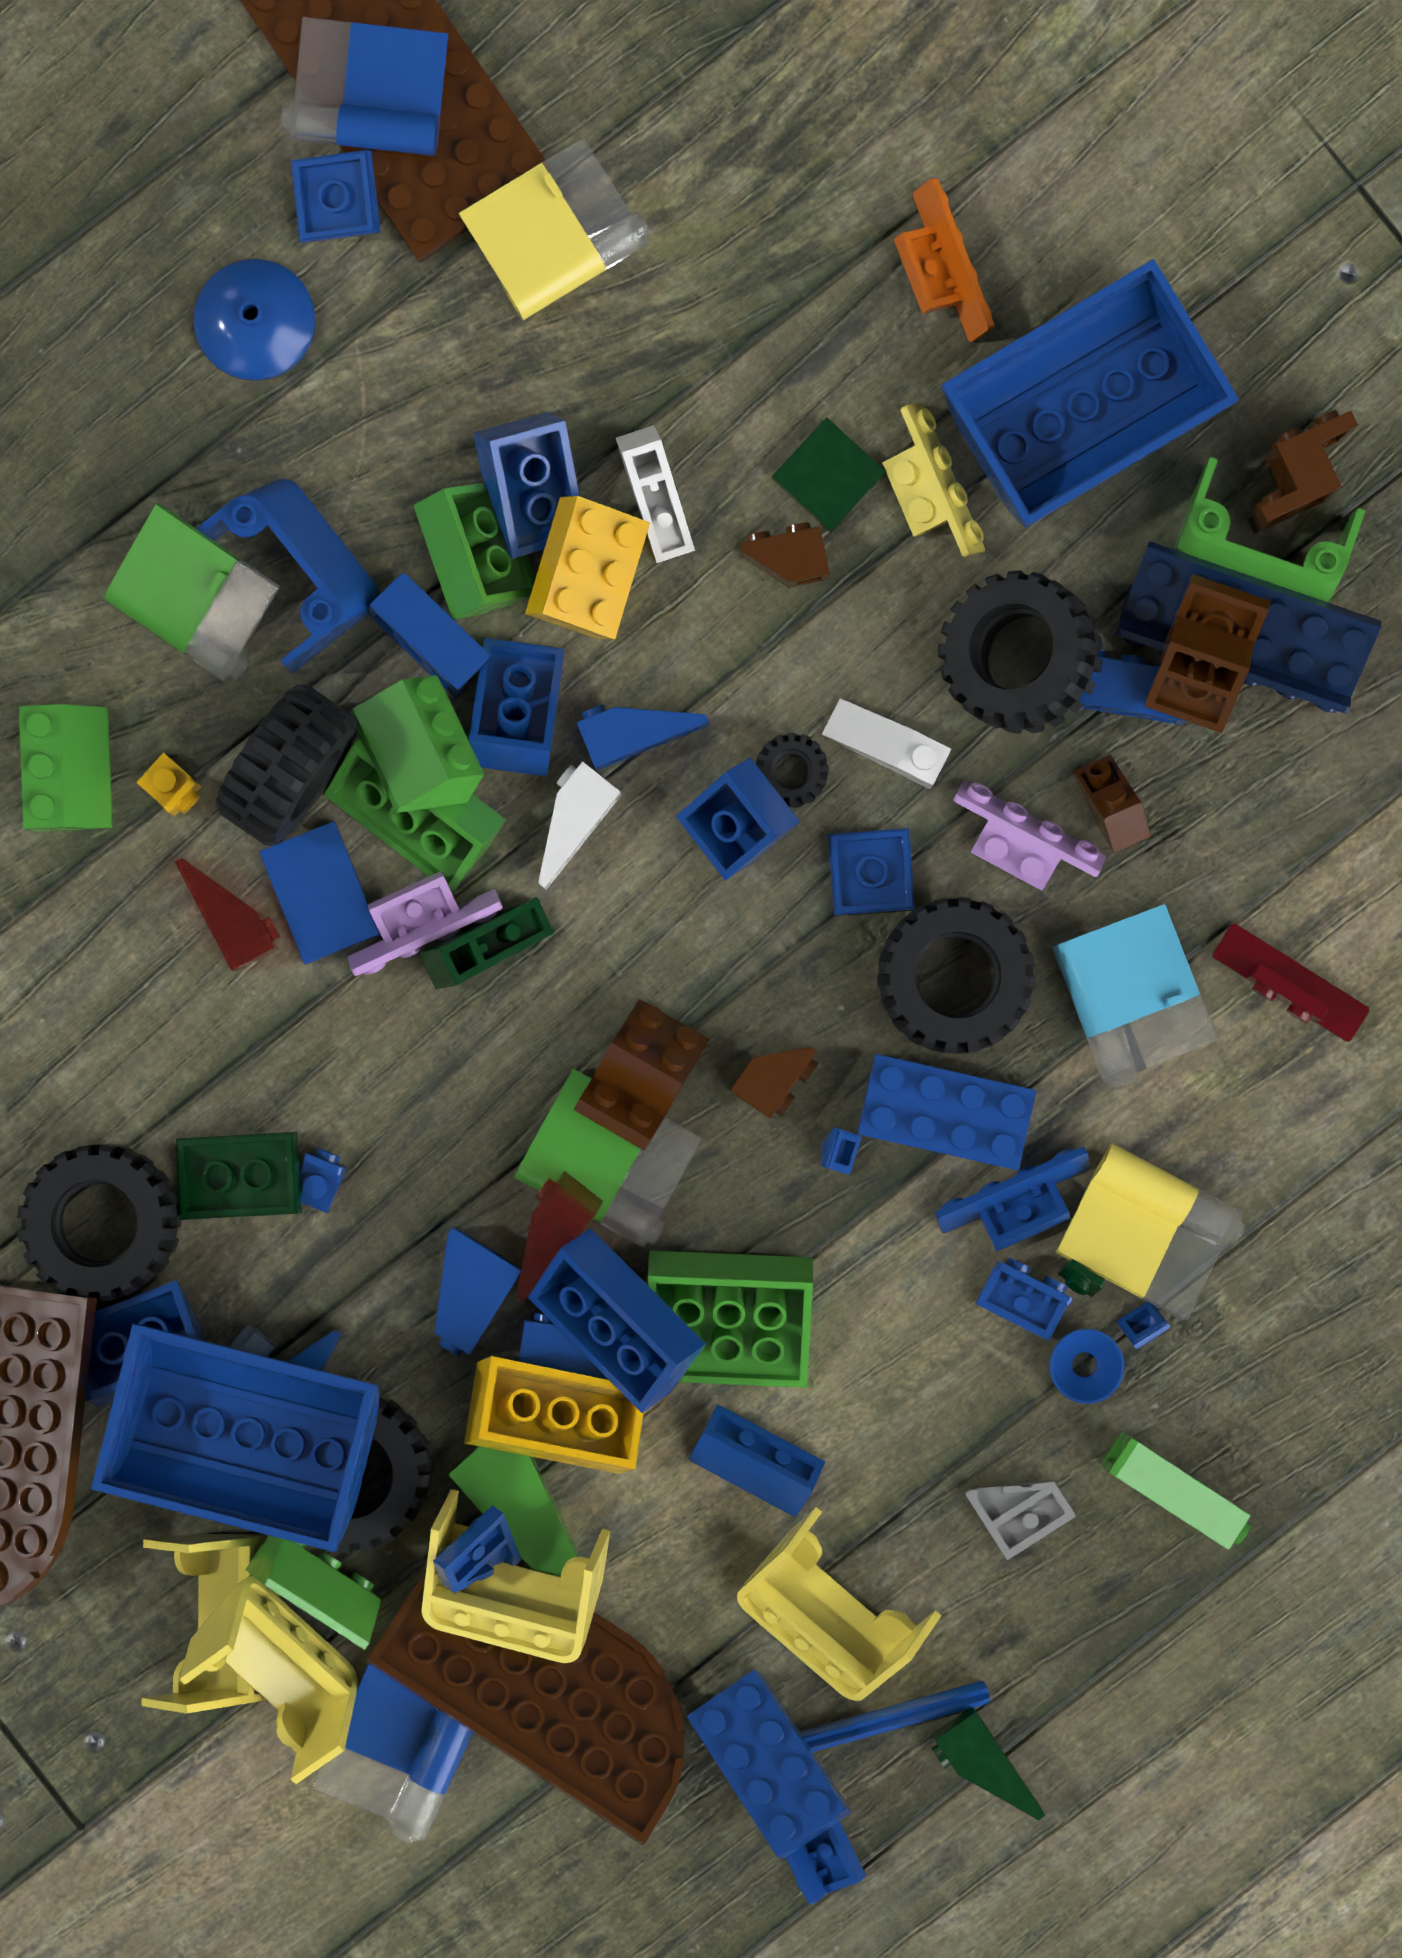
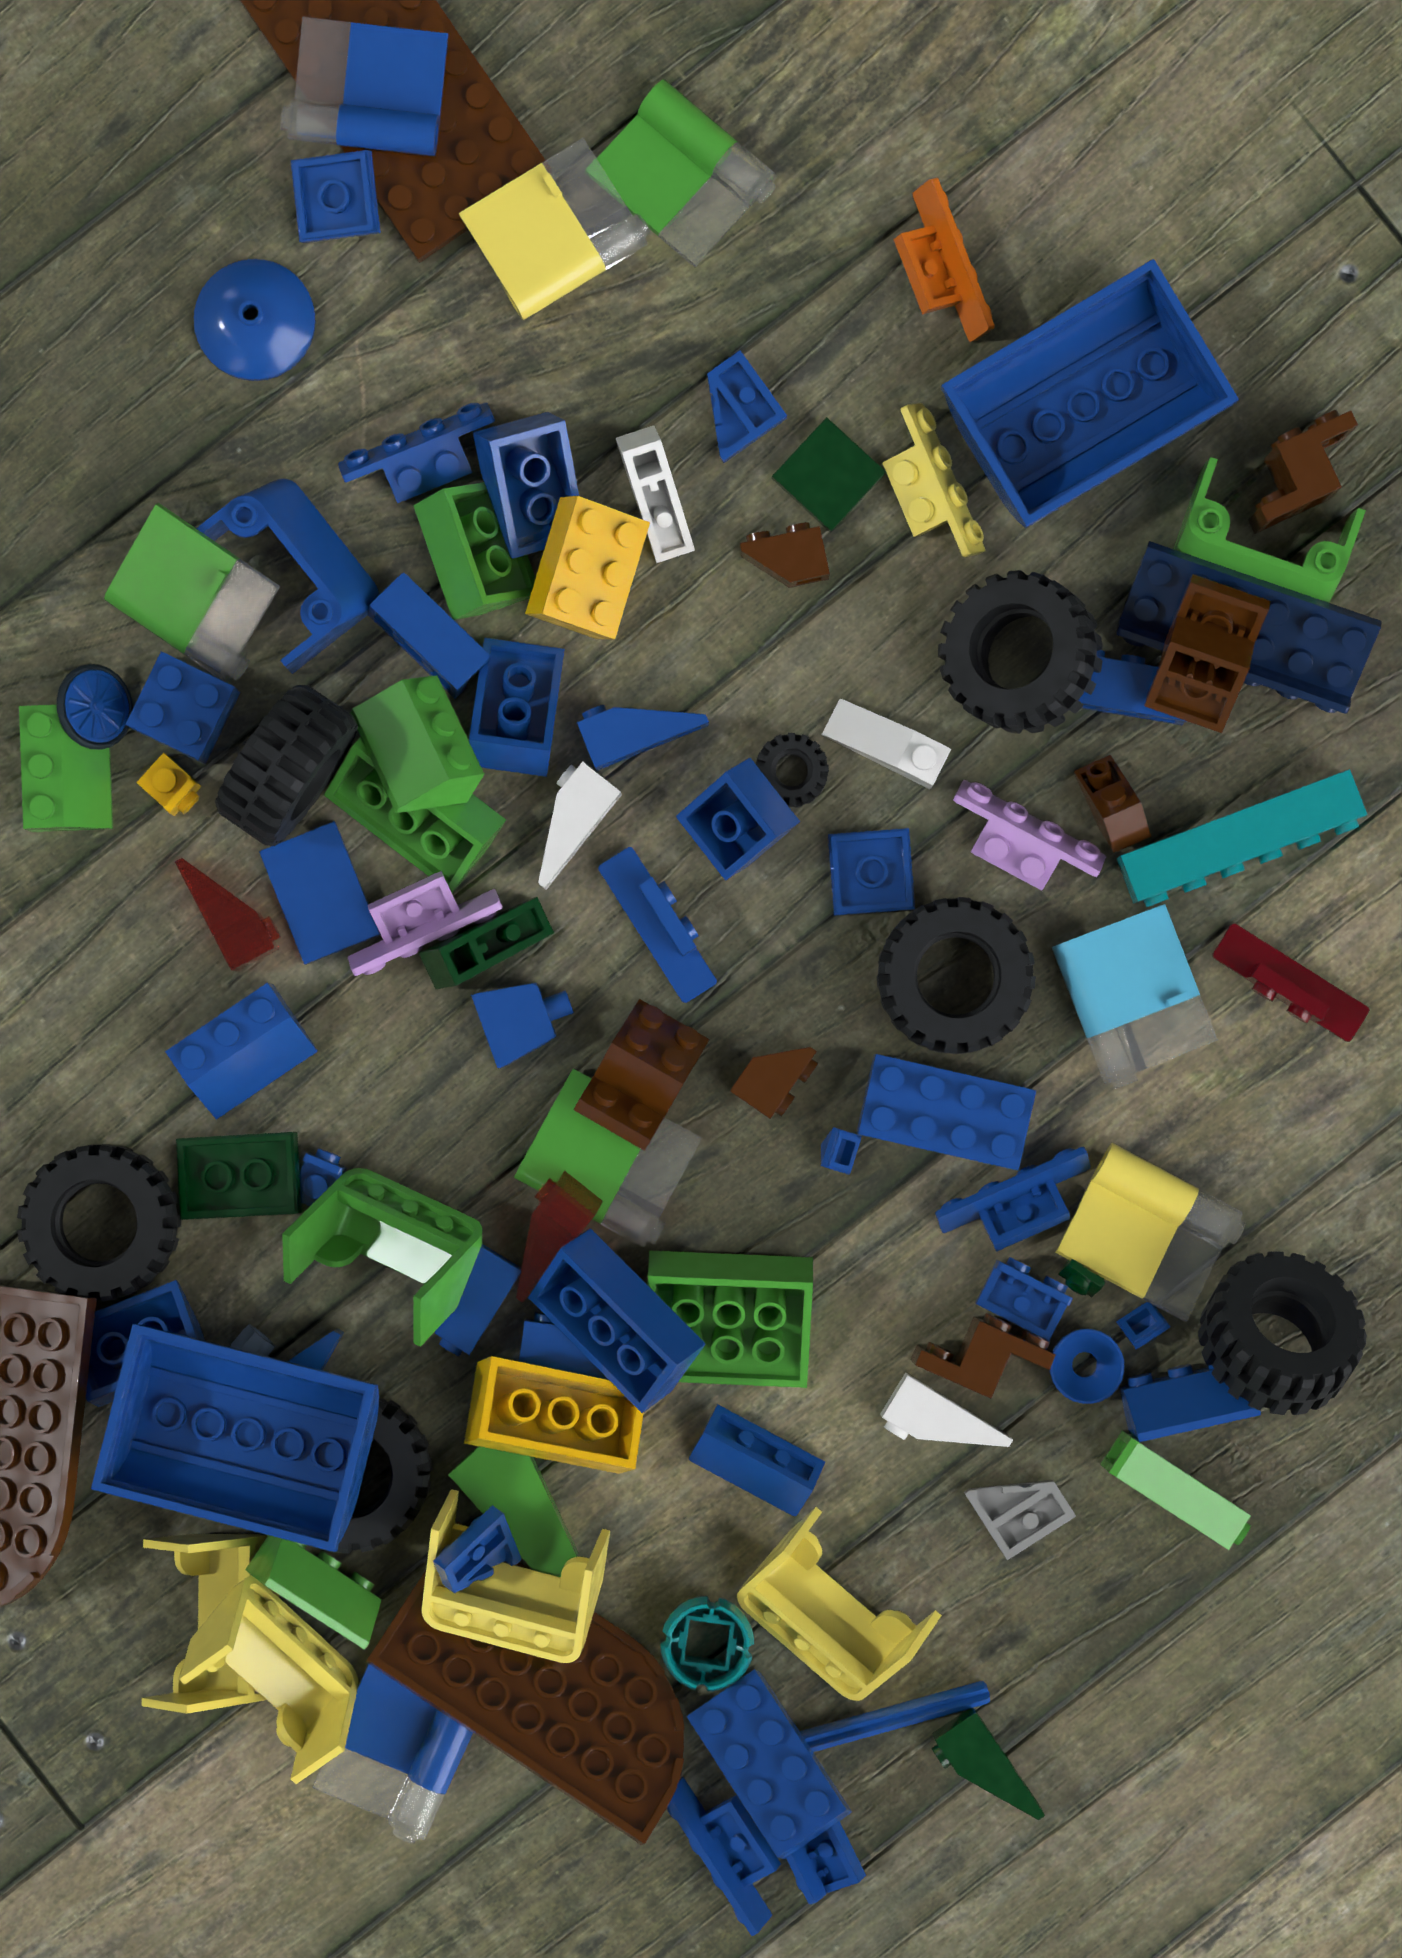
(94, 706): none -> blue wheel
(183, 707): none -> blue brick
(241, 1050): none -> blue slope
(393, 1227): none -> bright green windscreen
(421, 458): none -> blue bracket
(519, 1019): none -> blue torso
(657, 923): none -> blue bracket
(684, 173): none -> bright green door
(708, 1672): none -> teal piece
(730, 1850): none -> blue bracket
(740, 405): none -> blue wing
(931, 1416): none -> white slope
(983, 1355): none -> reddish brown bracket
(1179, 1403): none -> blue slope
(1241, 837): none -> teal brick
(1256, 1366): none -> black tyre

